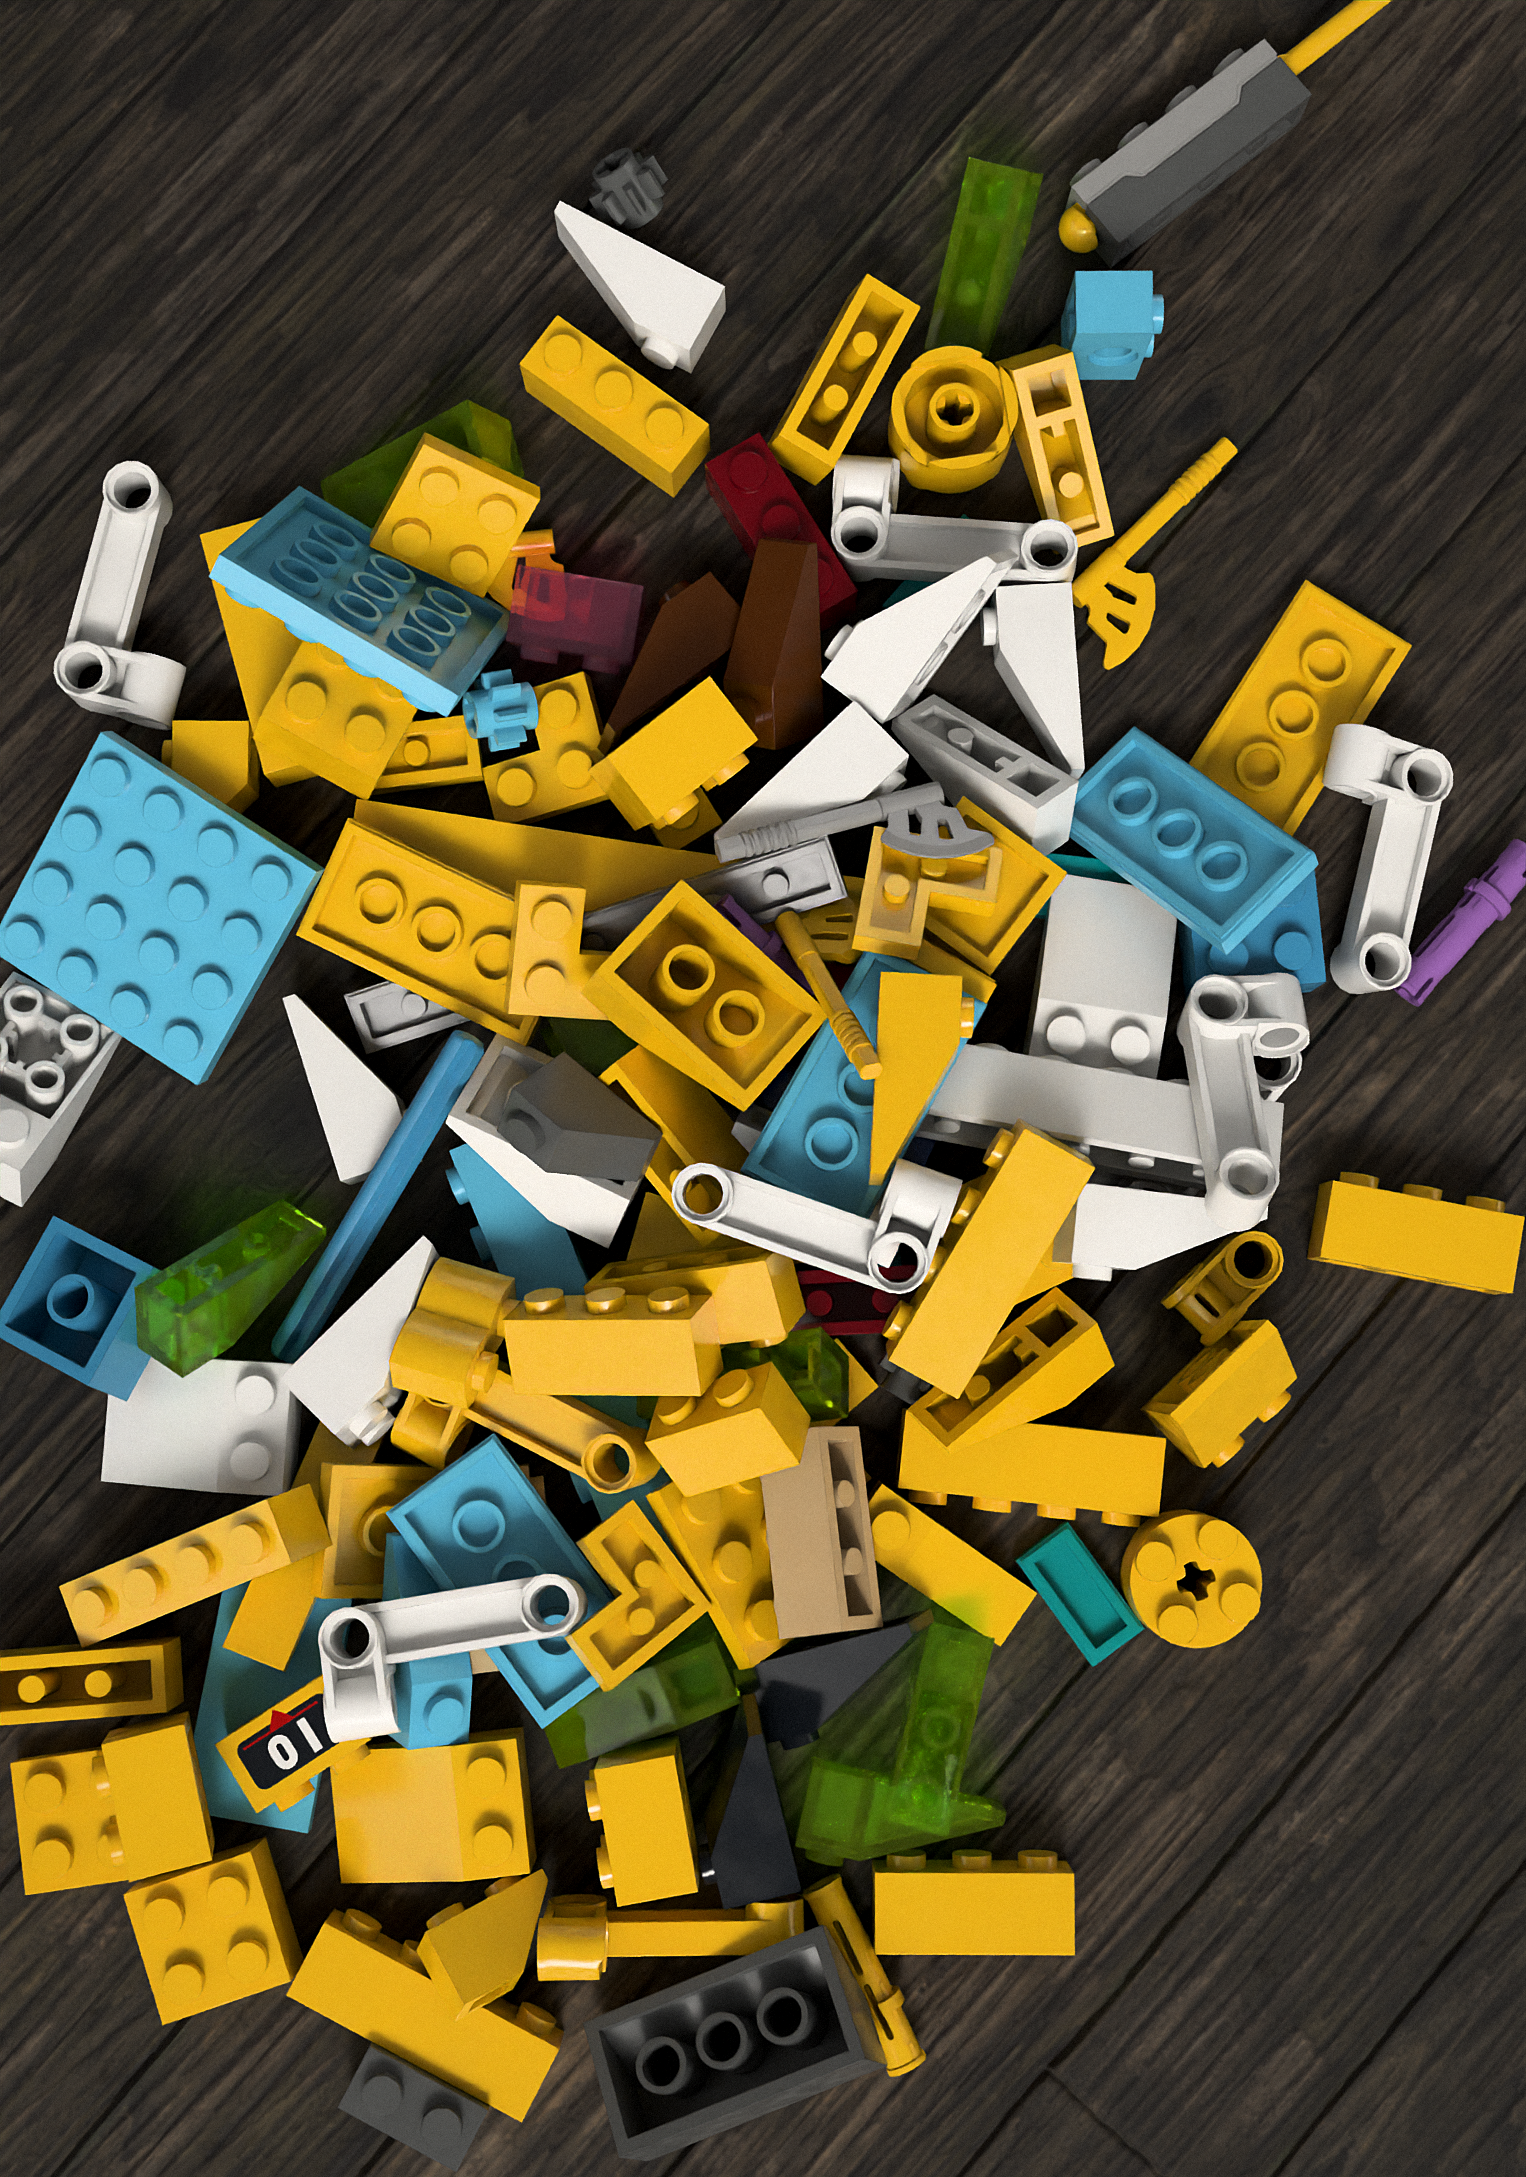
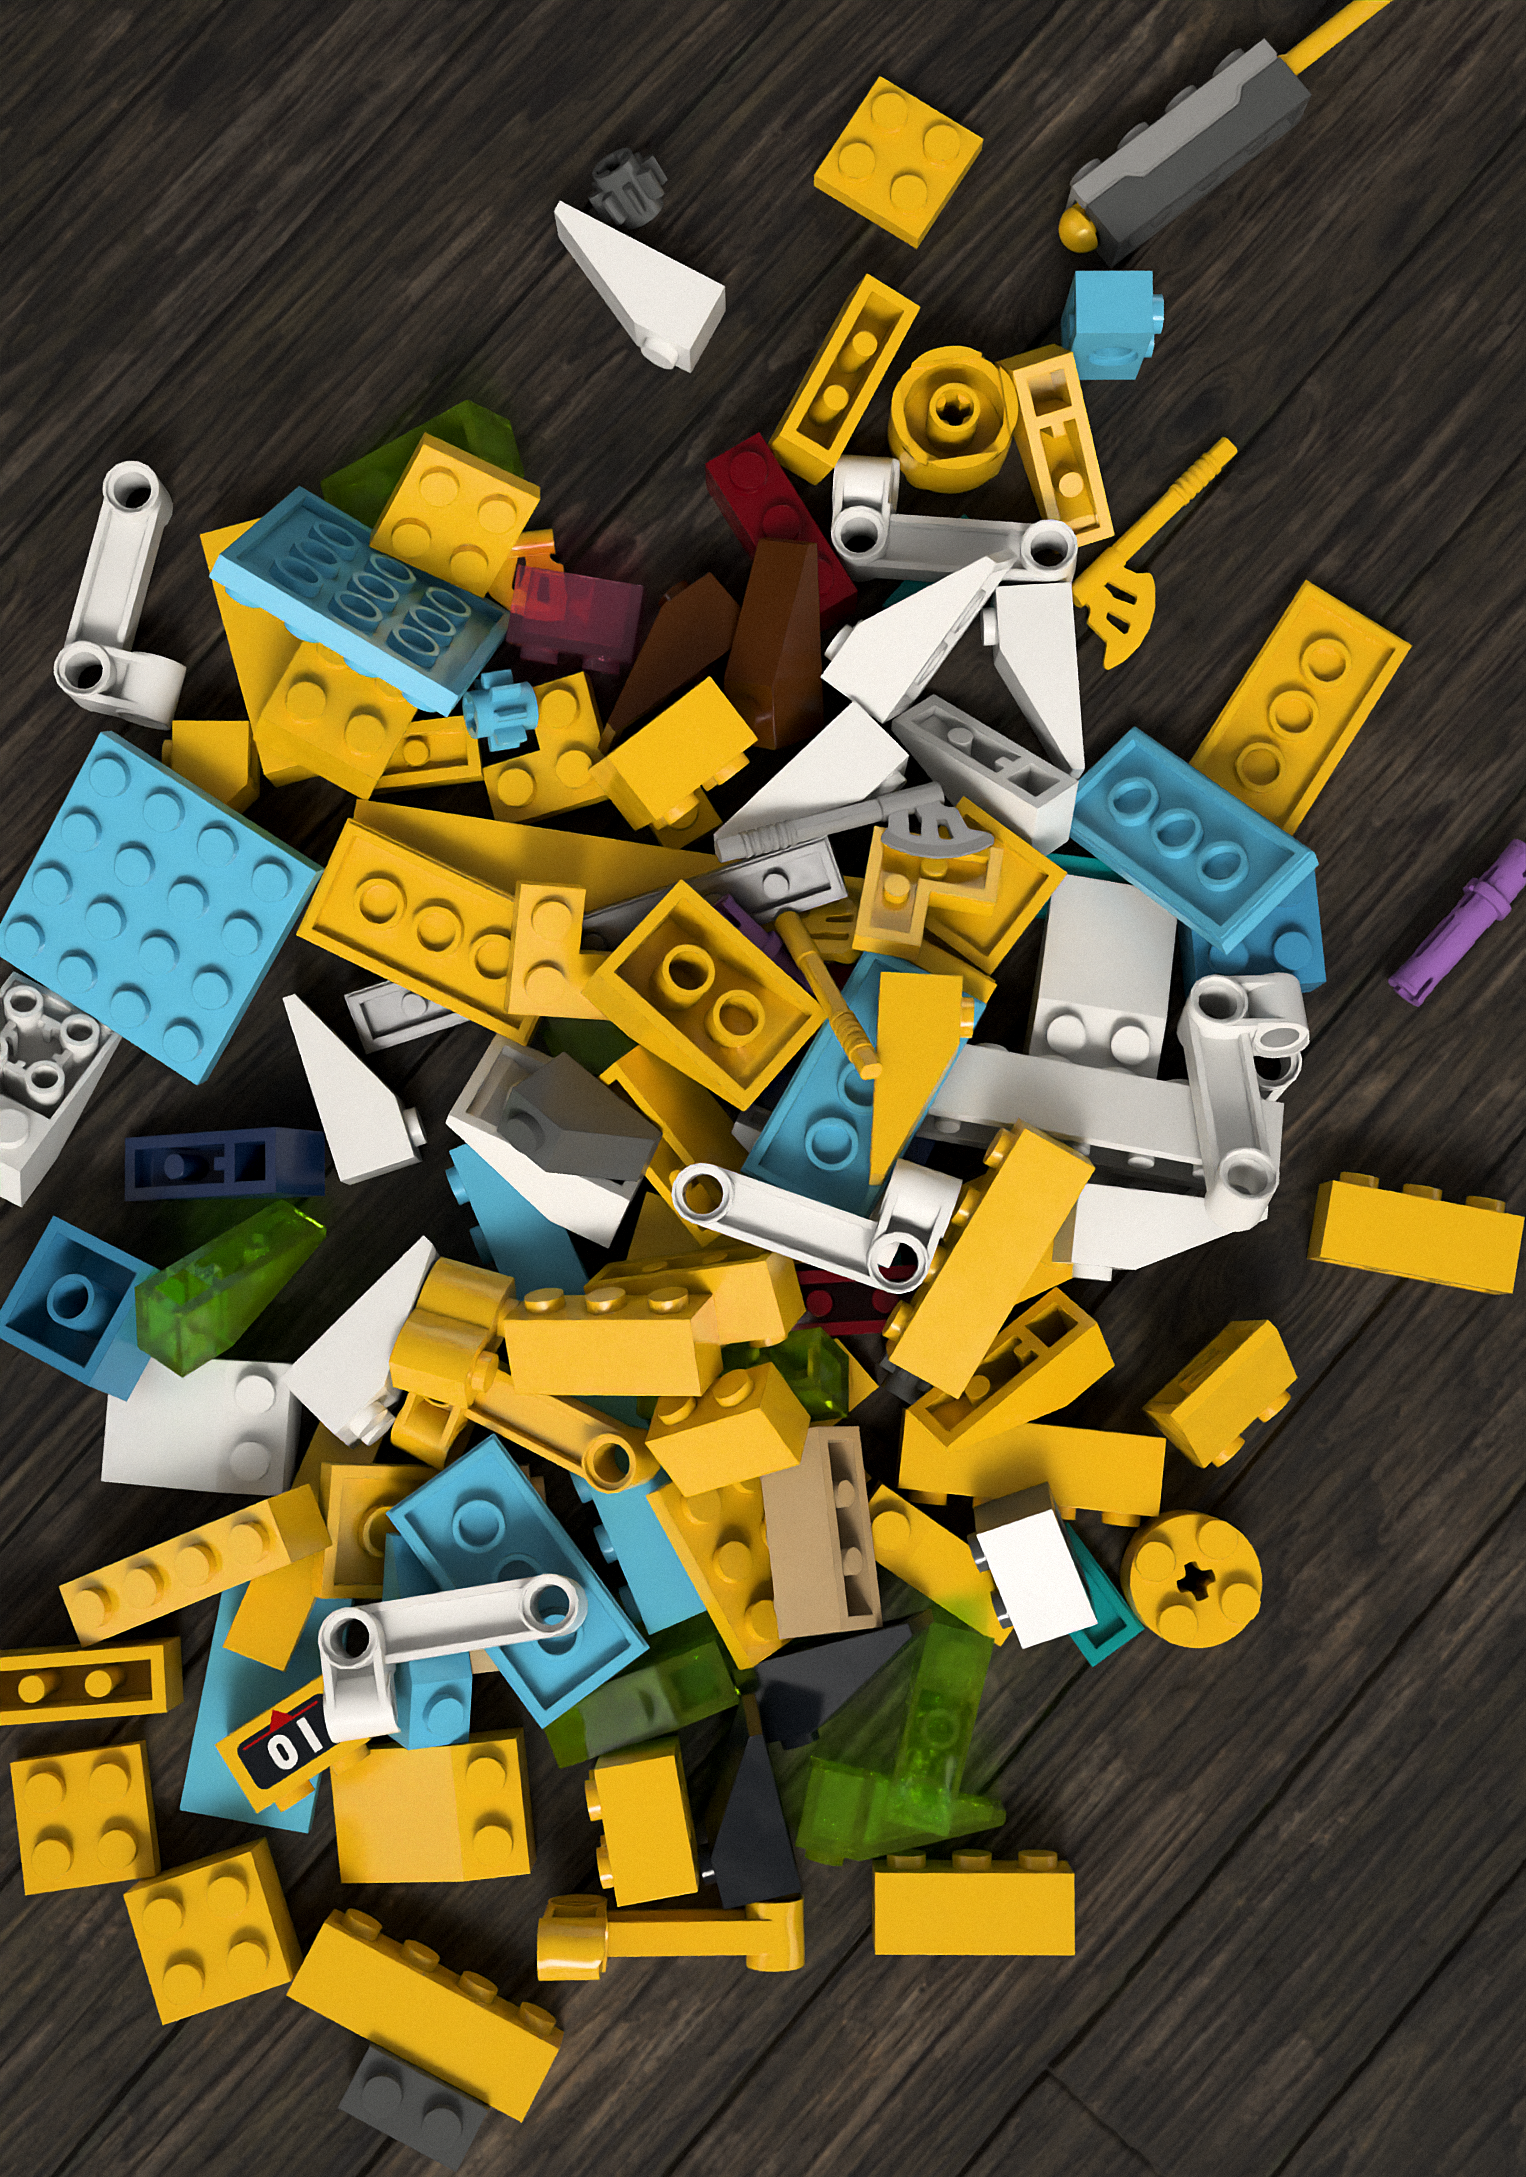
(156, 1797): yellow brick -> none
(225, 1165): none -> dark blue slope
(378, 1196): dark azure axle -> none
(485, 1948): yellow slope -> none
(615, 406): yellow brick -> none
(651, 1598): yellow plate -> none
(732, 2045): dark grey slope -> none
(834, 1909): yellow pin -> none
(898, 162): none -> yellow plate
(983, 254): clear neon green slope -> none
(1033, 1566): none -> brick
(1223, 1287): yellow piece -> none
(1394, 852): white piece -> none

